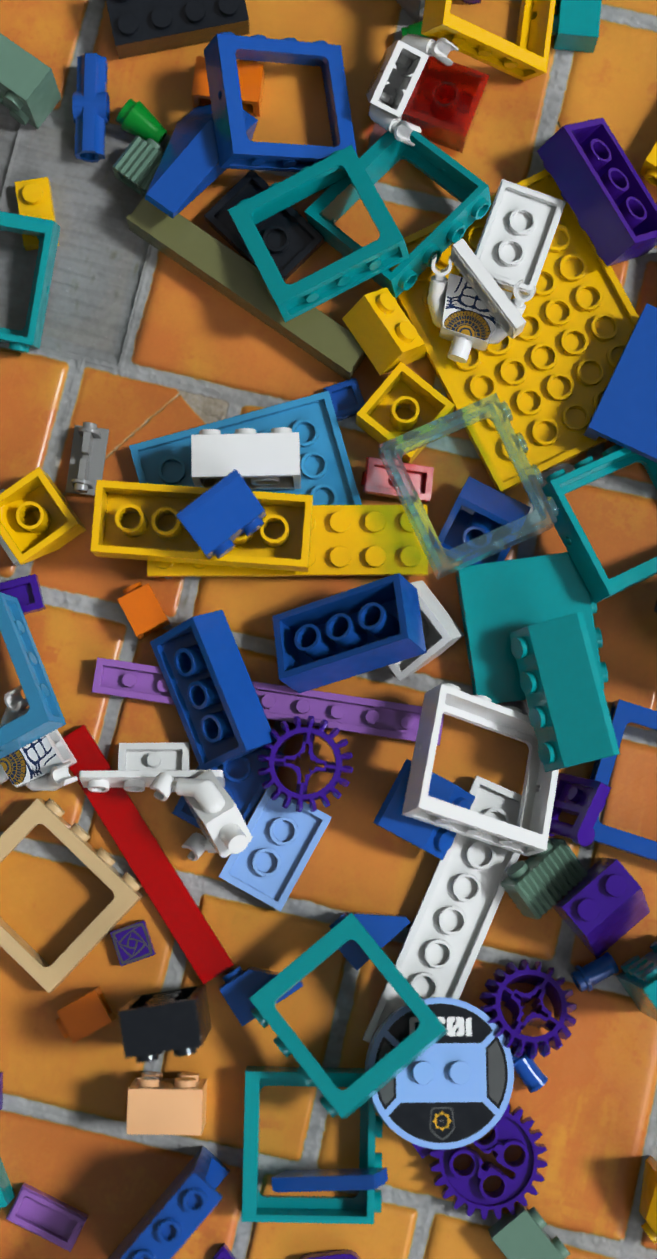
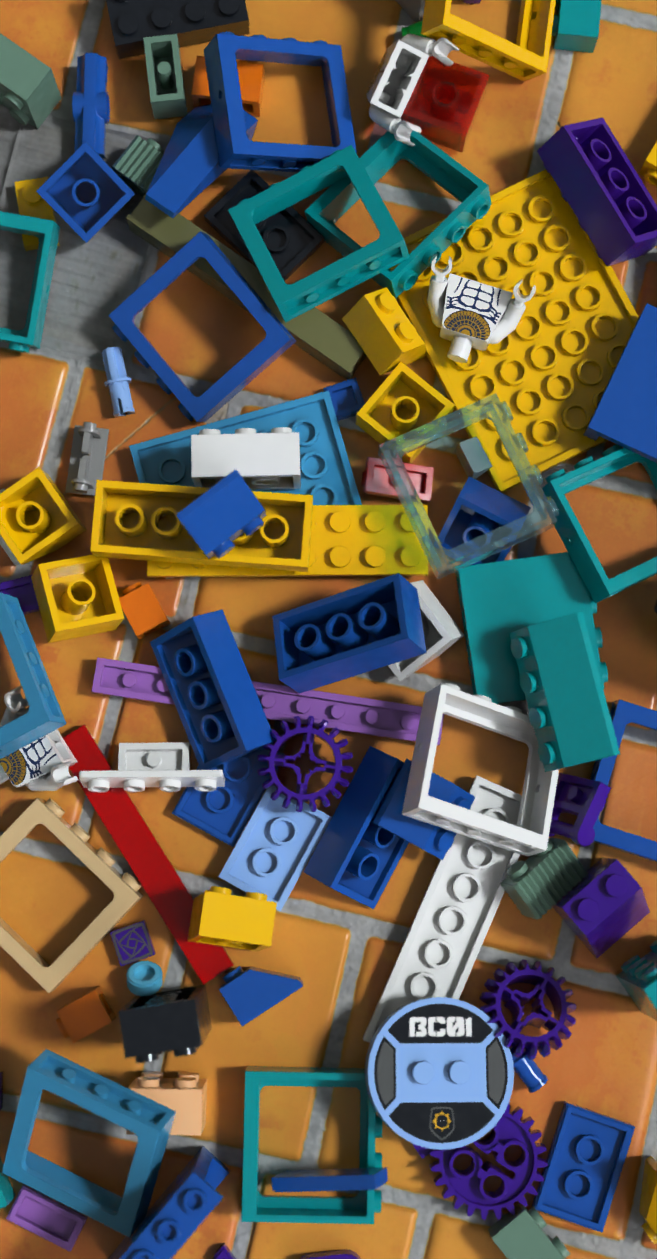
(77, 597): none -> yellow brick
(86, 192): none -> blue brick
(111, 1101): none -> dark azure piece
(117, 381): none -> light blue axle
(139, 121): green cone -> none
(144, 978): none -> medium azure tile
(165, 76): none -> sand green brick
(213, 810): white torso -> none
(232, 920): none -> yellow brick
(276, 342): none -> blue piece
(348, 1100): teal piece -> none
(354, 851): none -> blue slope
(381, 928): blue slope -> none
(472, 457): none -> light grey slope
(487, 289): white tile -> none
(518, 235): white tile -> none
(583, 1166): none -> blue tile
(594, 972): blue pin -> none

